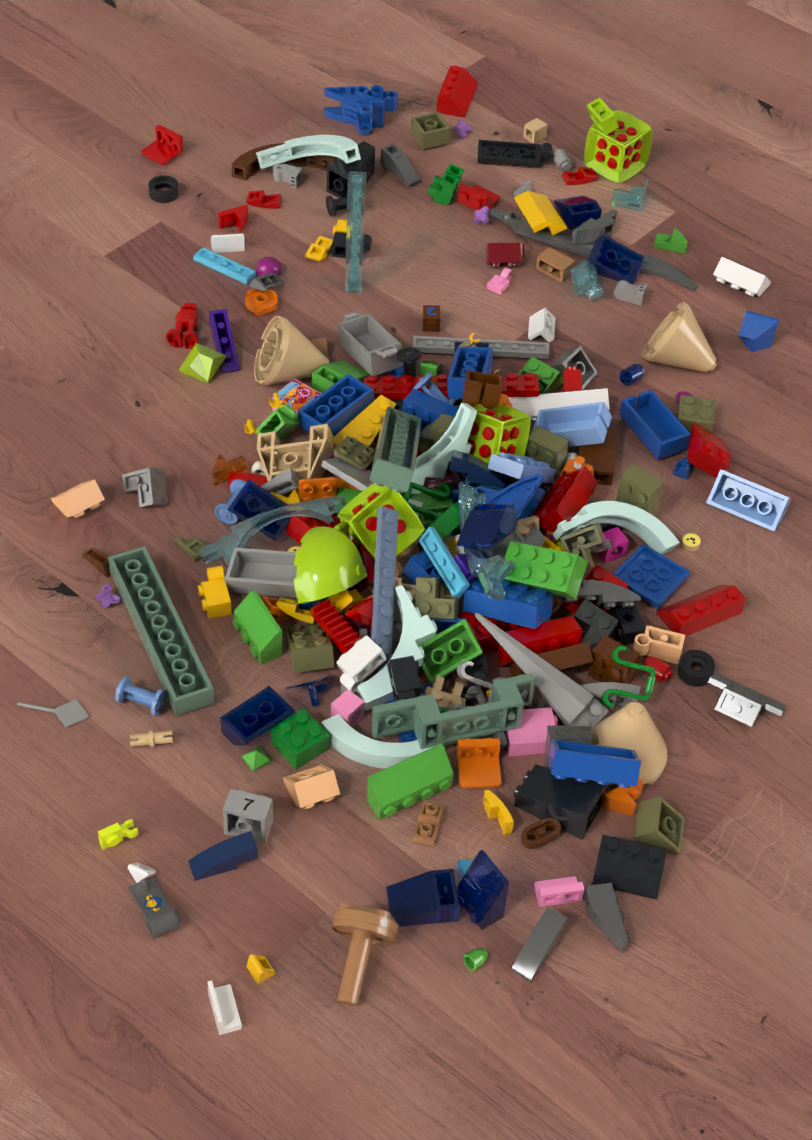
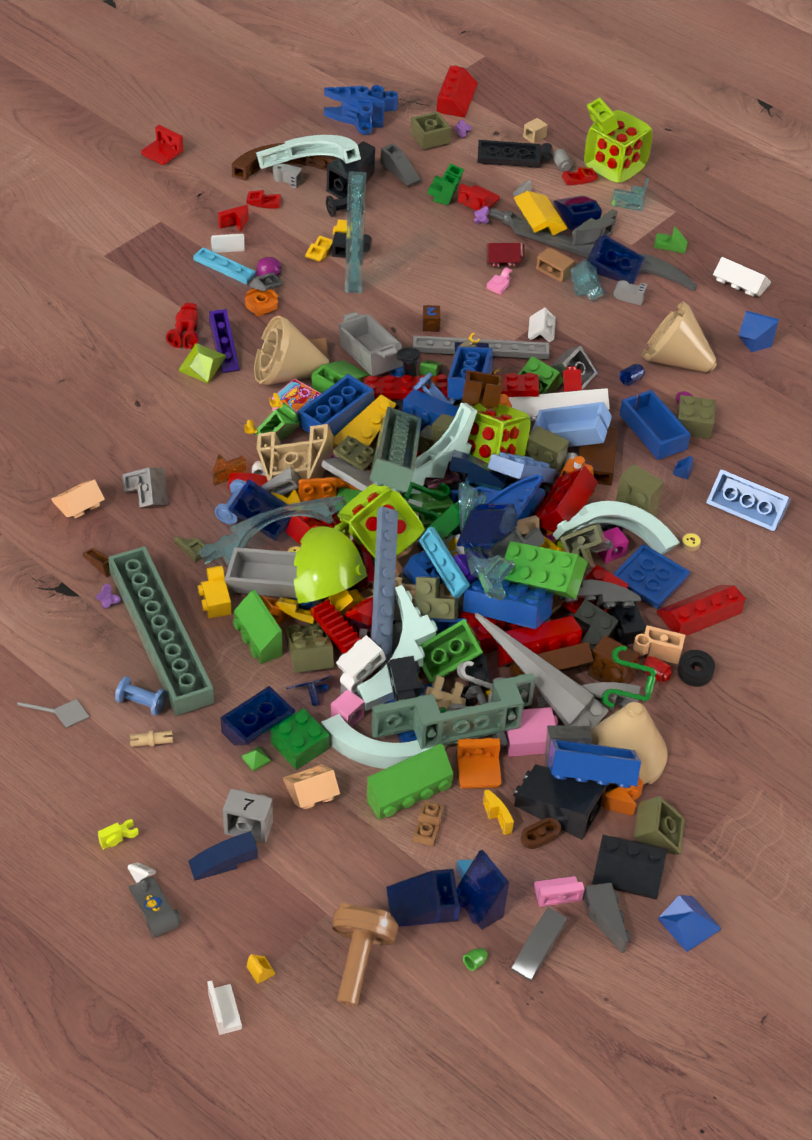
(163, 181): black tyre -> none
(688, 922): none -> blue slope
(707, 451): red slope -> none
(742, 701): plate -> none

